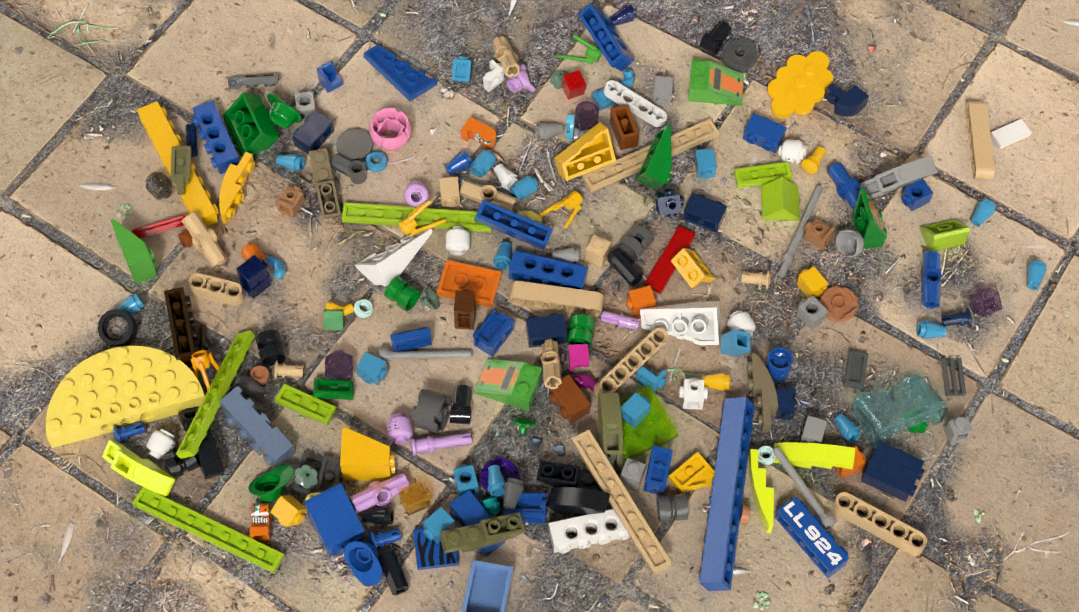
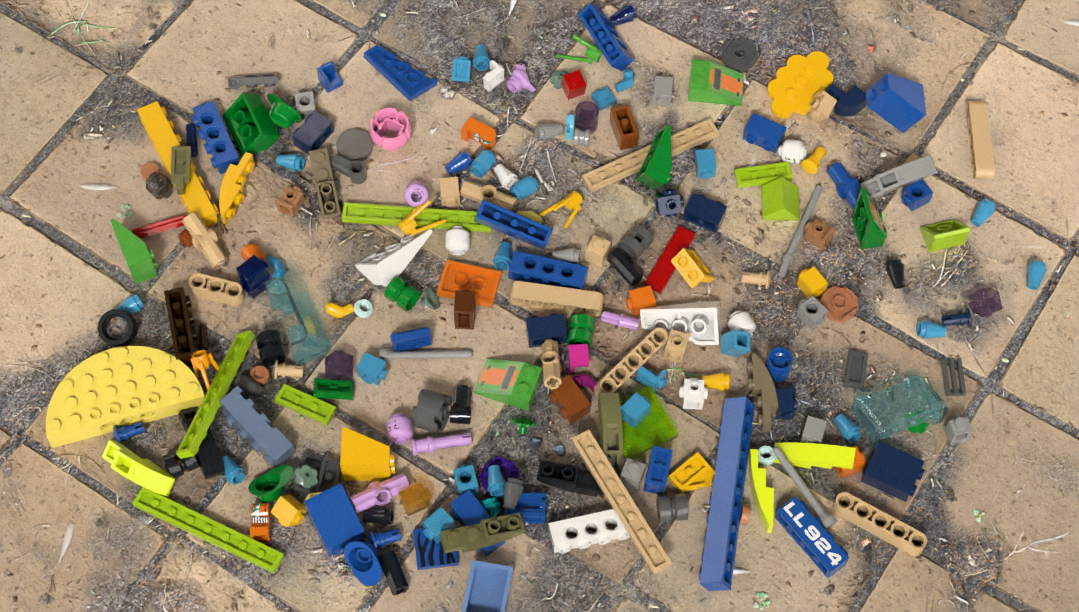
(148, 168): none -> nougat tile
(160, 443): white head -> none
(233, 472): none -> dark azure cone
(307, 337): none -> clear light blue windscreen
(333, 319): tile -> none
(376, 167): dark azure piece -> none
(481, 58): none -> dark azure cone
(493, 332): blue hinge -> none
(506, 56): tan piece -> none
(577, 500): black slope -> none
(586, 154): yellow wedge -> none
(636, 101): white beam -> none
(676, 346): none -> tan brick
(713, 41): black piece -> none
(821, 106): none -> tan brick
(850, 242): light grey hair -> none
(895, 271): none -> black cone
(897, 101): none -> blue slope
(931, 270): blue piece -> none
(1010, 133): white tile -> none

